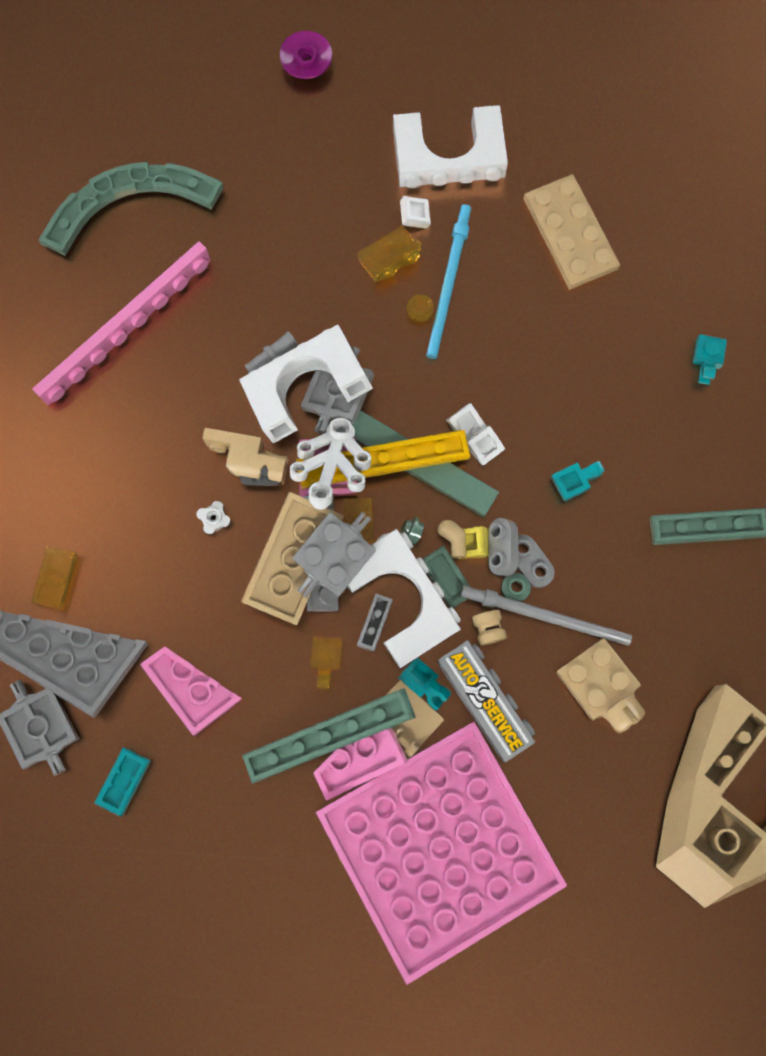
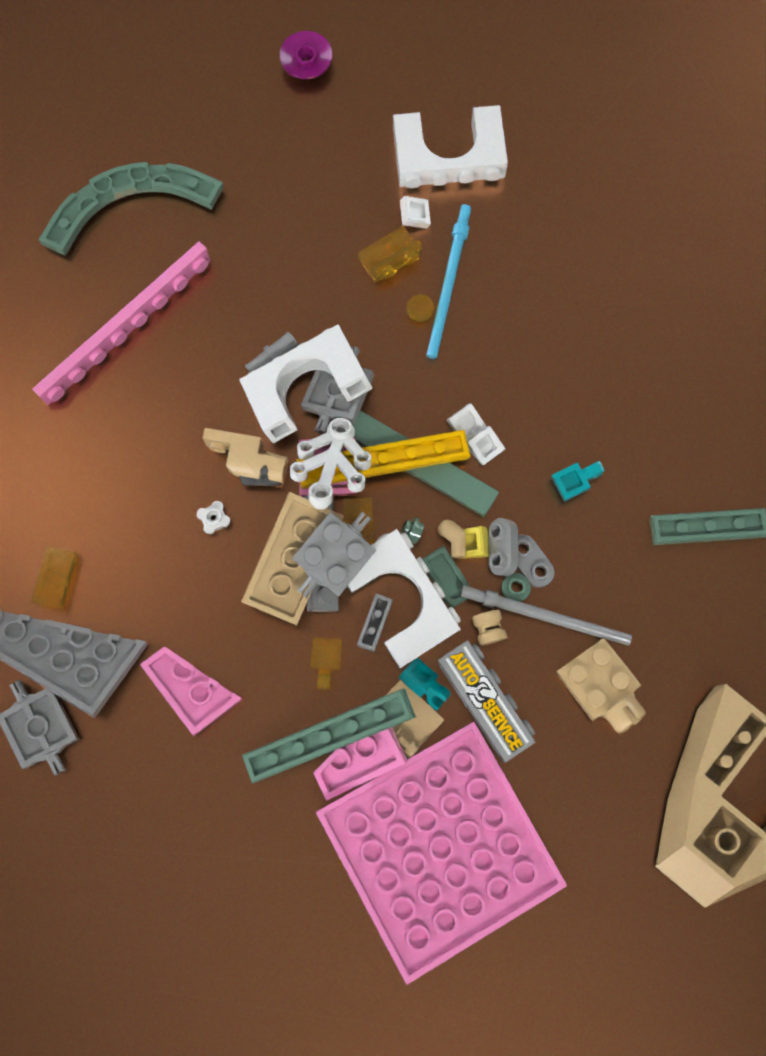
(122, 781): teal plate -> none
(571, 231): tan plate -> none
(710, 355): teal plate -> none

